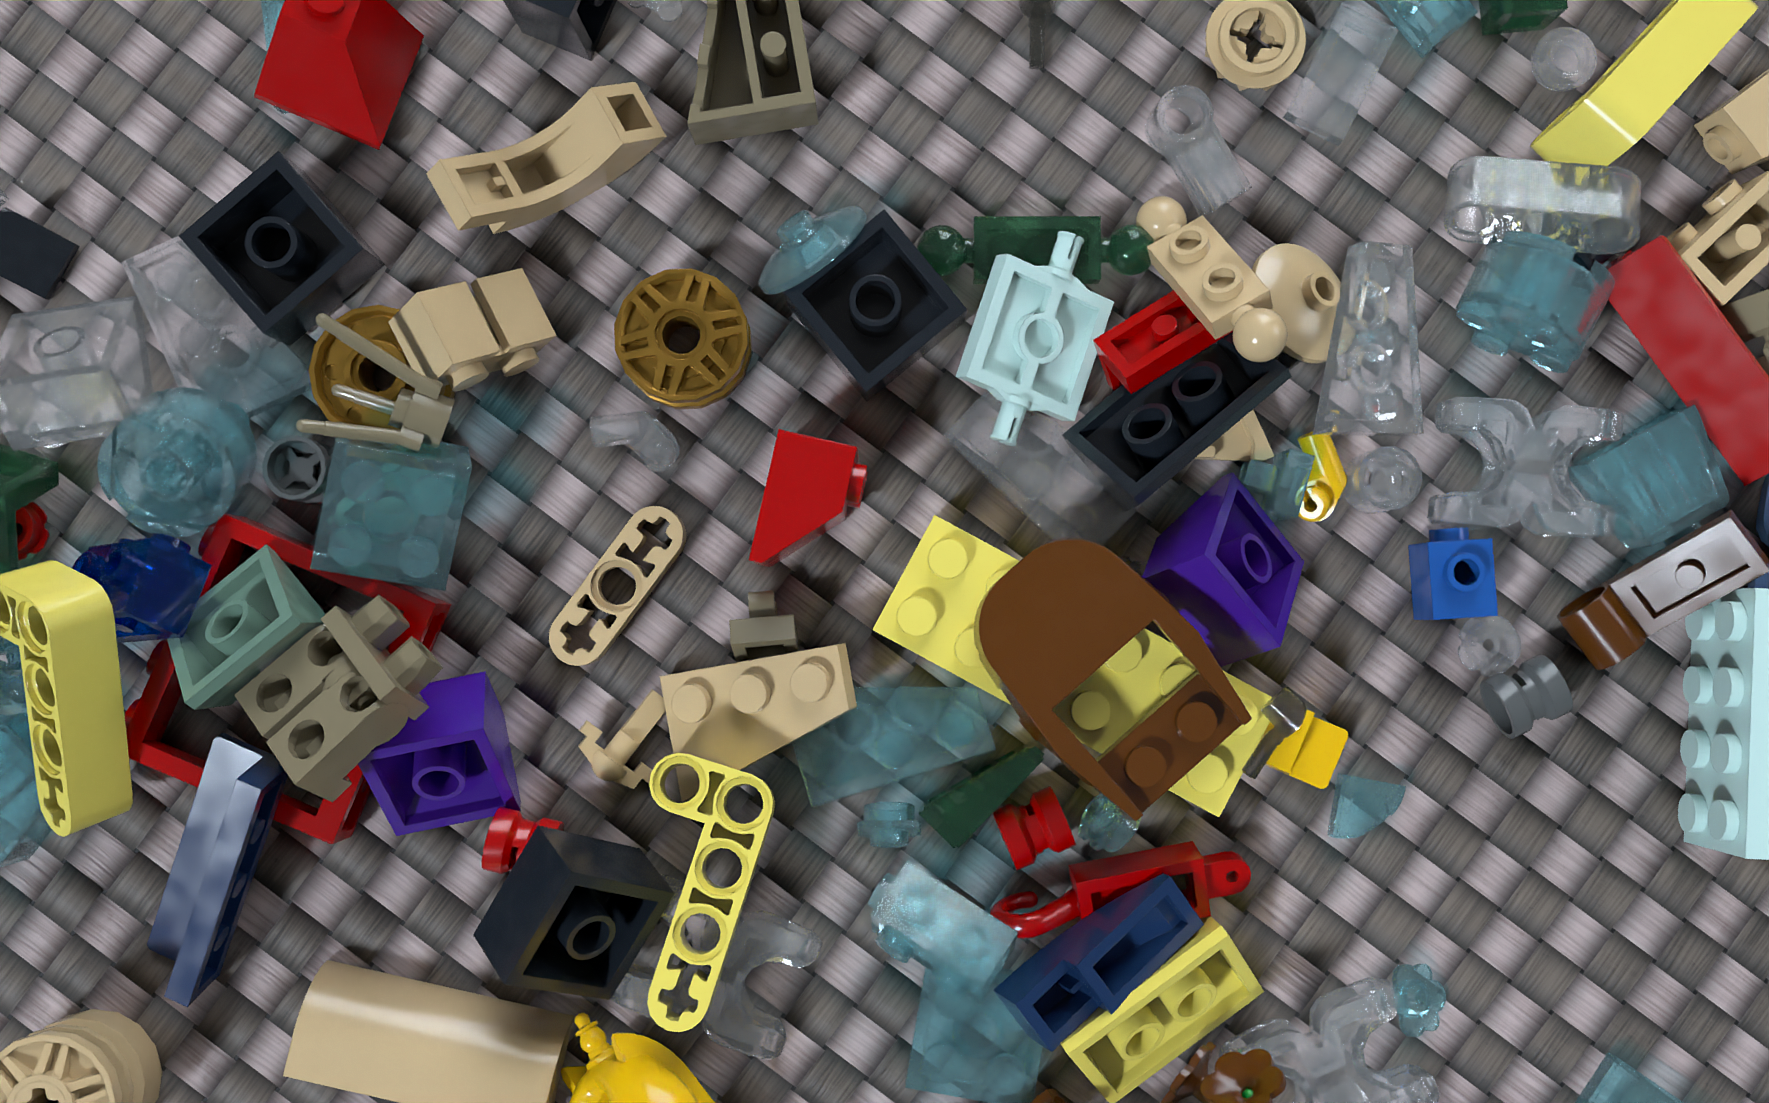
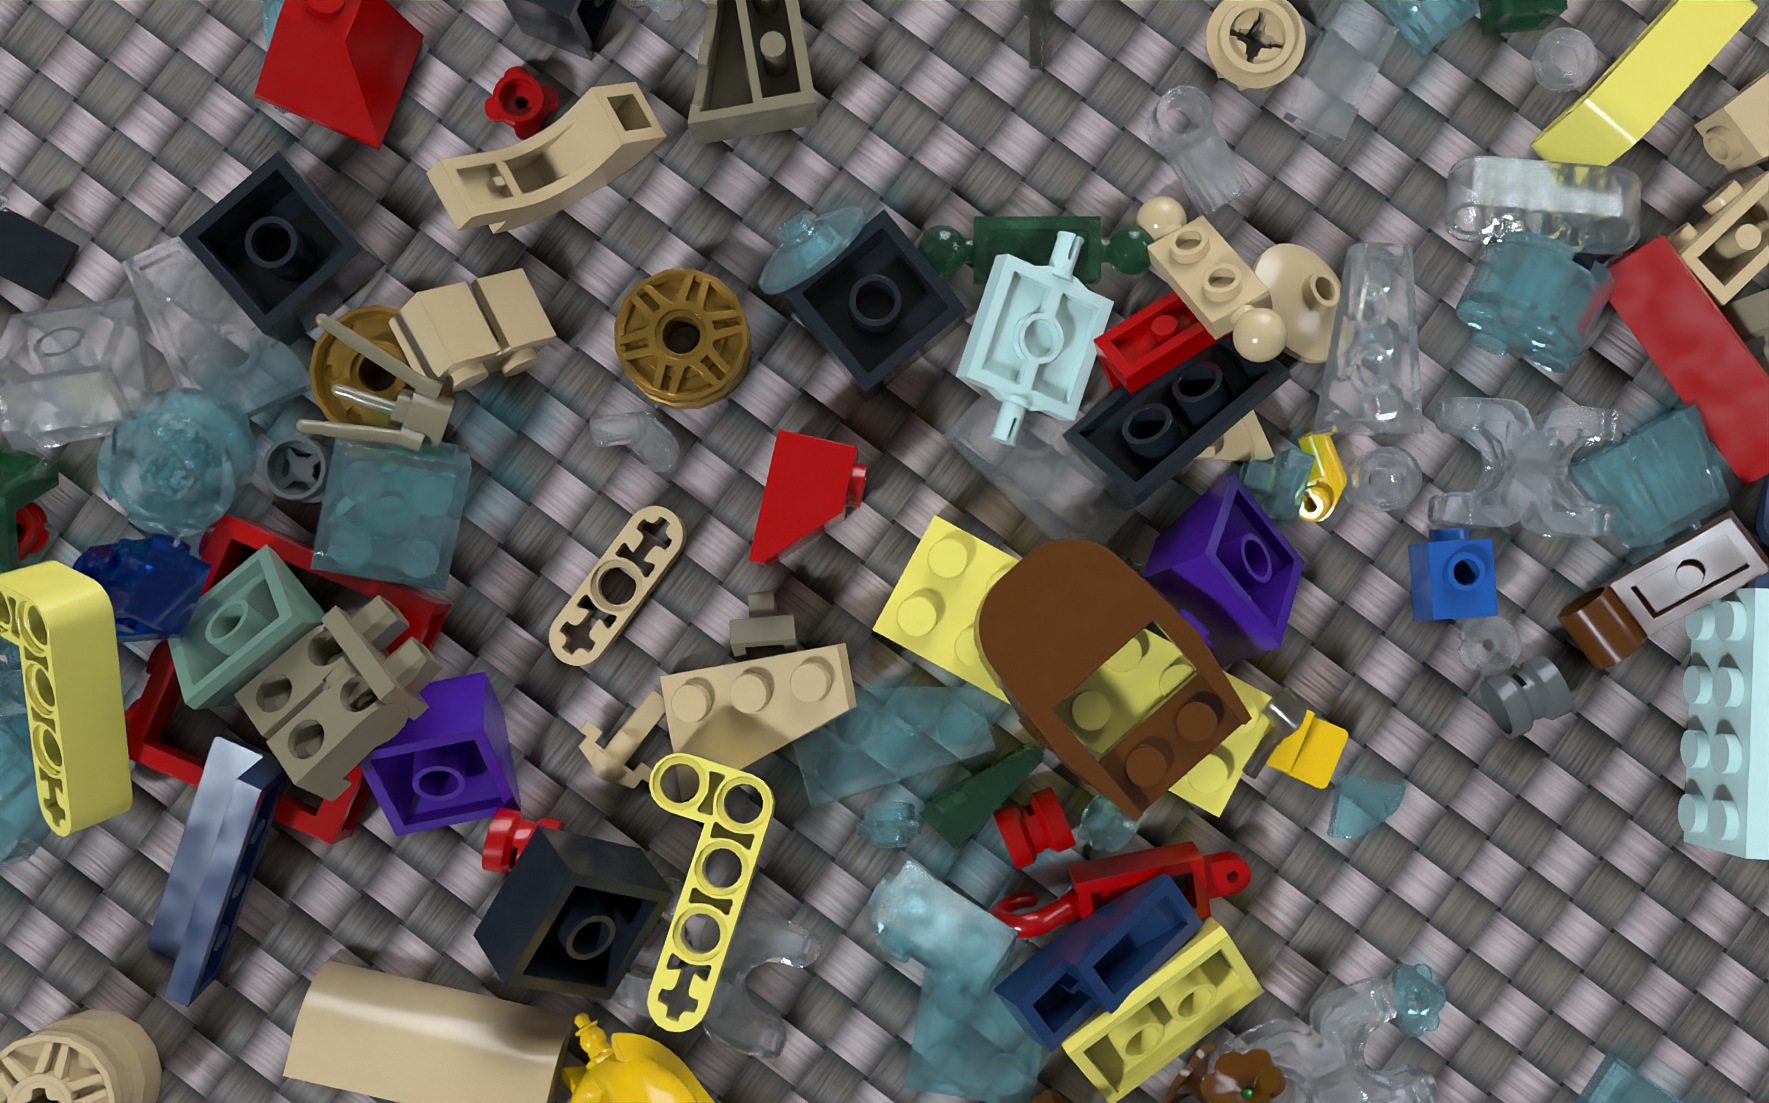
(517, 85): none -> red plate

